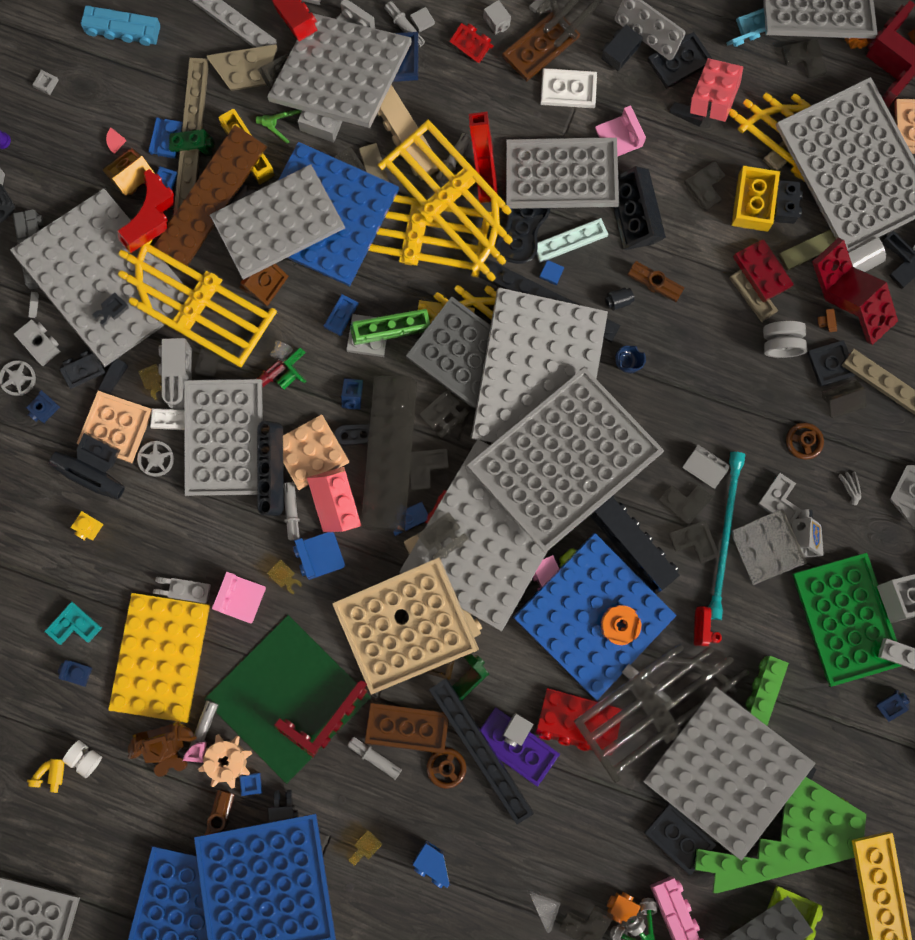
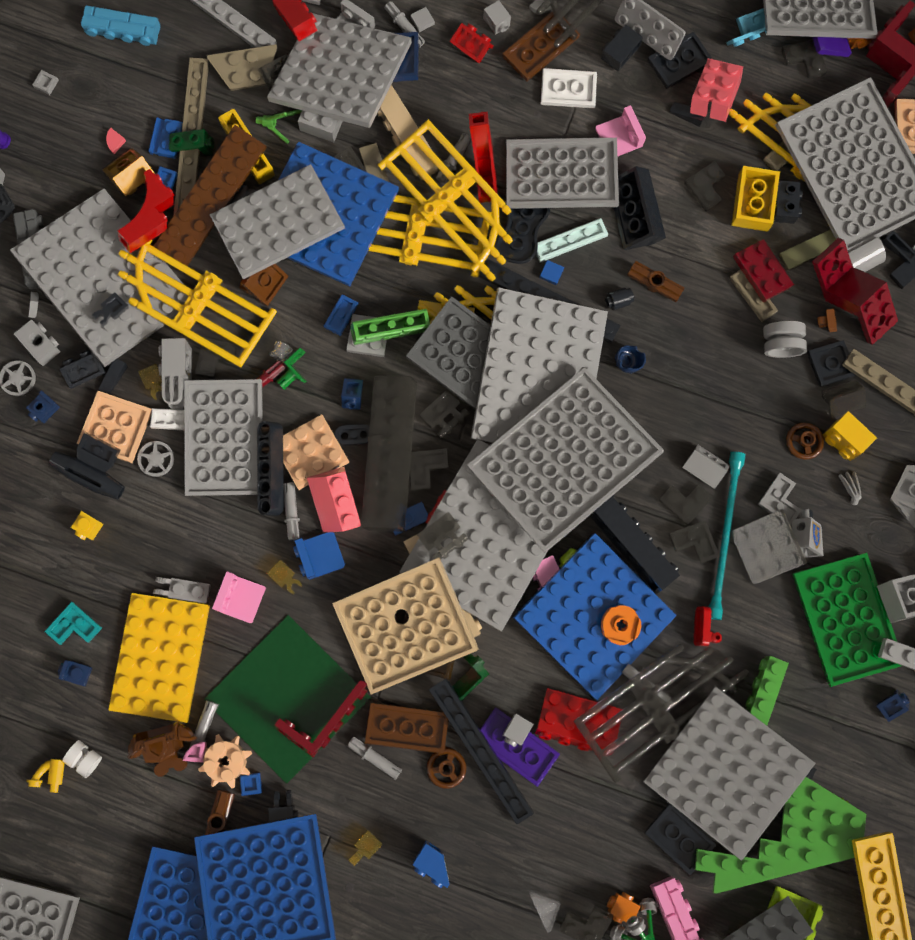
(832, 46): none -> dark purple tile
(849, 436): none -> yellow brick

